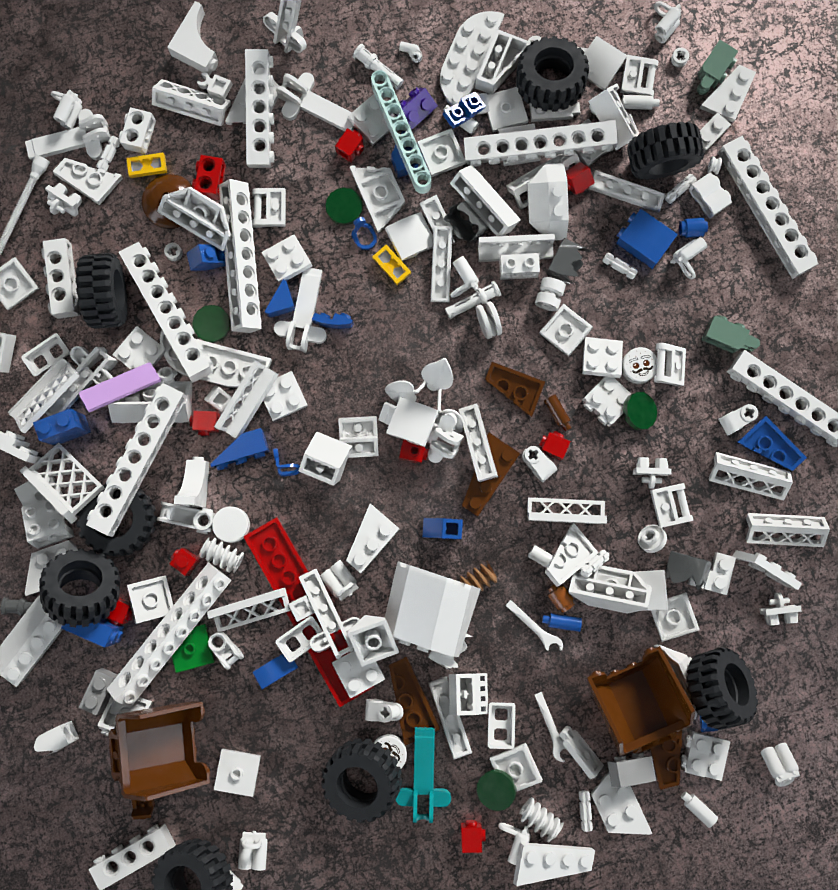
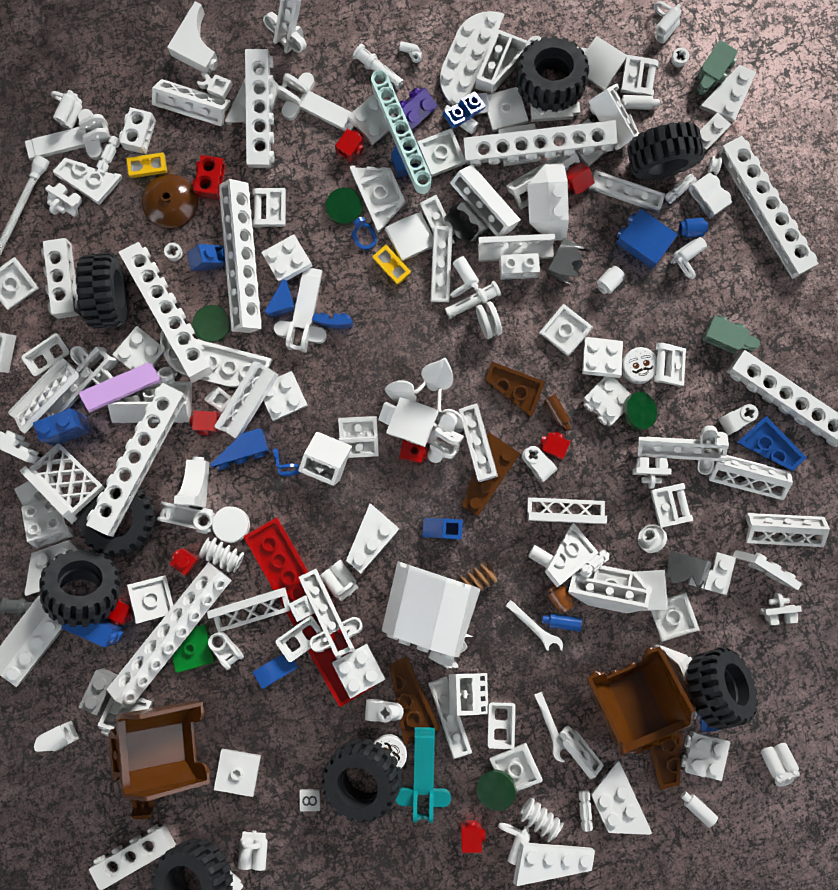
(197, 215): white wedge -> none
(310, 800): none -> white tile
(372, 639): white slope -> none
(550, 292): white wheel -> none
(610, 280): none -> white brick
(620, 265): white axle -> none
(632, 770): light grey brick -> none
(709, 448): none -> white piece

